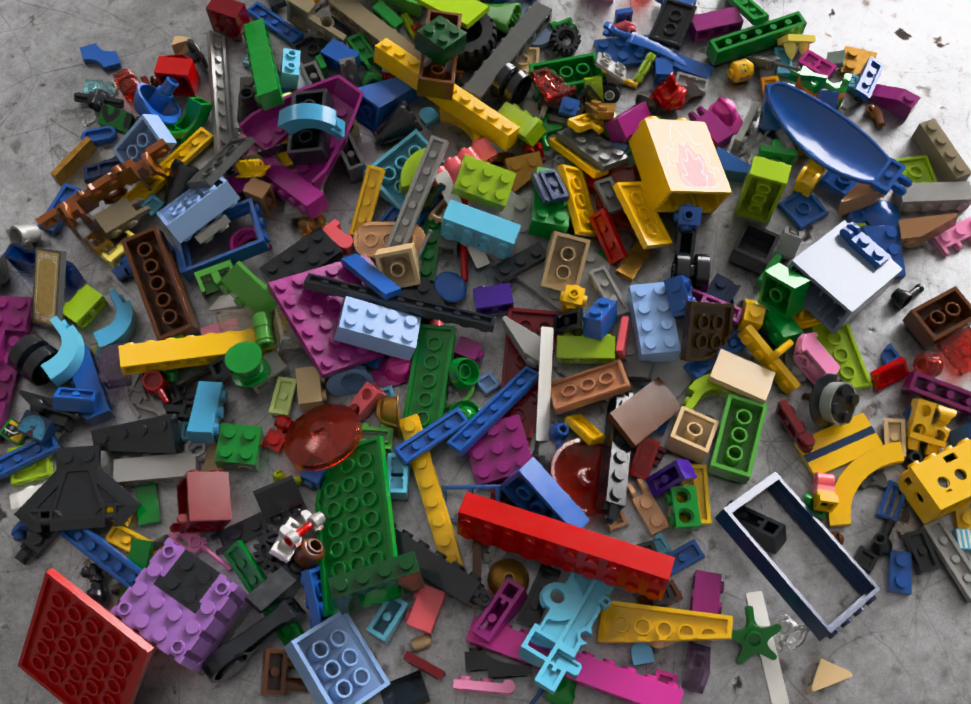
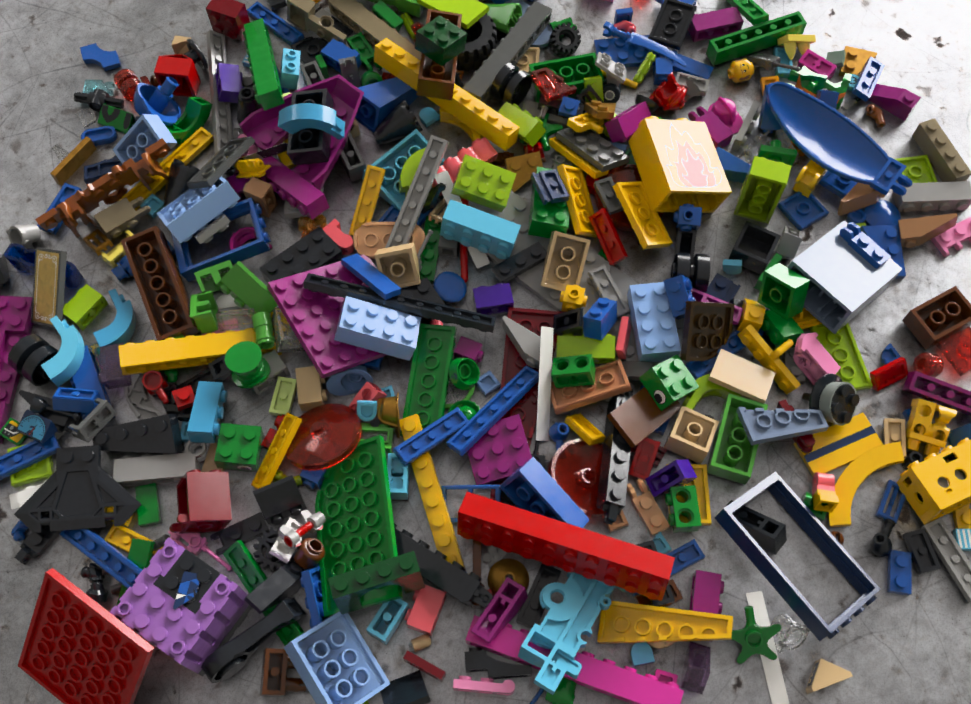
(94, 421): none -> dark grey hinge
(184, 397): none -> red plate
(185, 592): none -> dark blue sticker
(203, 311): none -> bright green window
(228, 82): none -> dark purple brick
(276, 451): none -> yellow tile
(366, 410): none -> medium azure tile
(392, 372): dark pink piece -> none
(573, 371): none -> green brick
(633, 263): pearl gold tile -> none
(669, 382): none -> green brick
(732, 266): none -> medium azure tile
(778, 424): none -> sand blue wing
(865, 559): black tile -> none
(878, 479): dark grey piece -> none
(903, 297): black bar -> none

